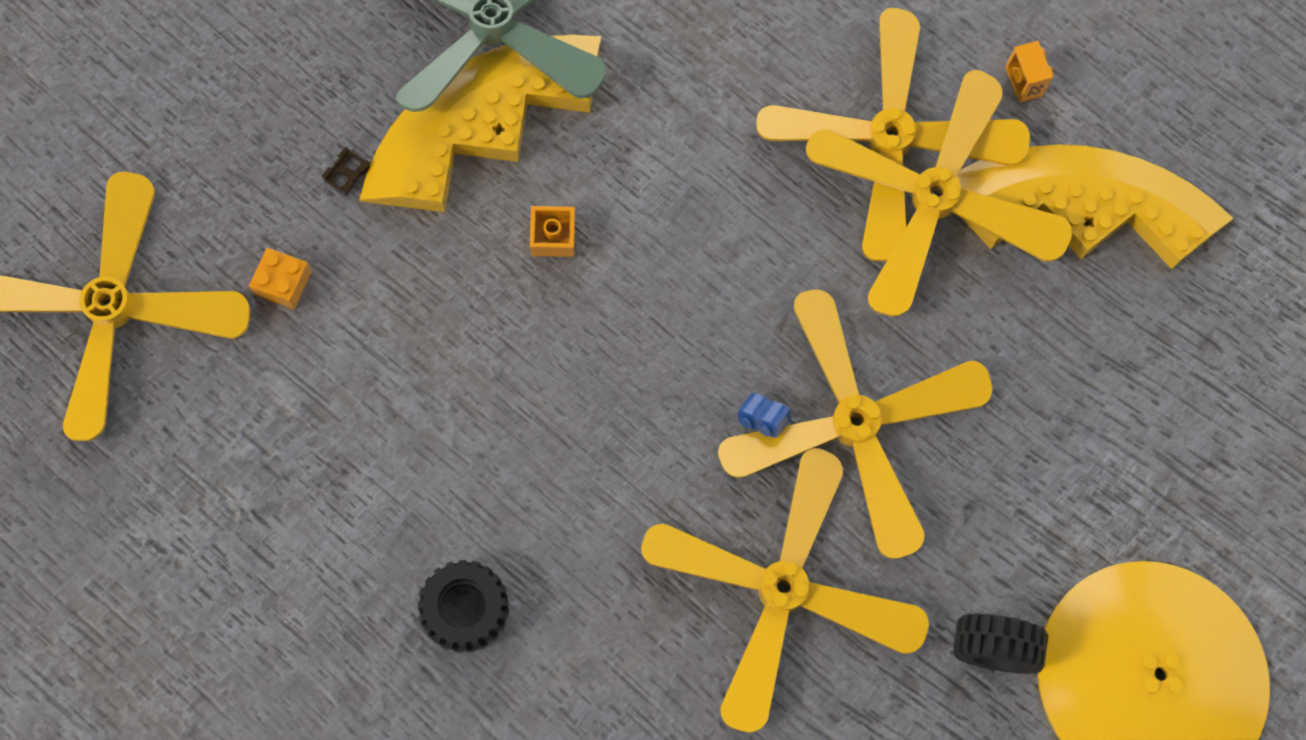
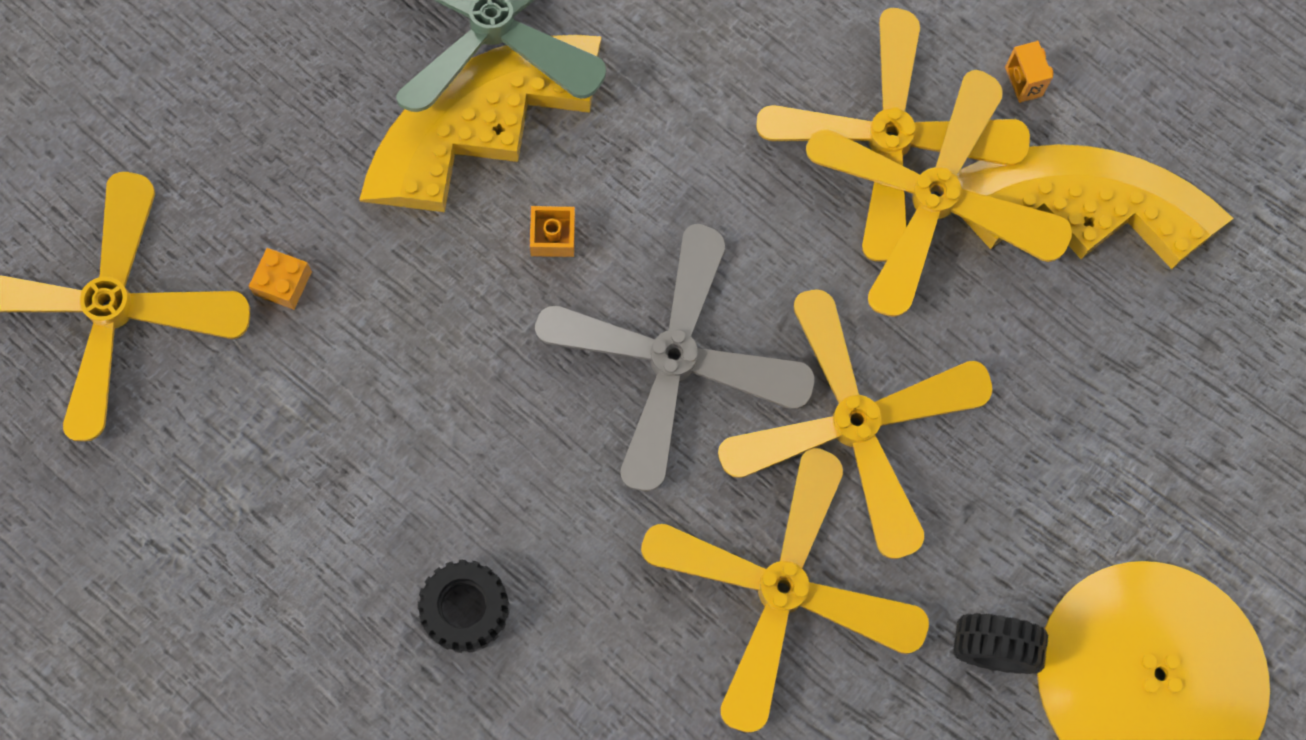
(339, 167): dark brown piece -> none
(764, 415): blue brick -> none
(770, 379): none -> light grey piece

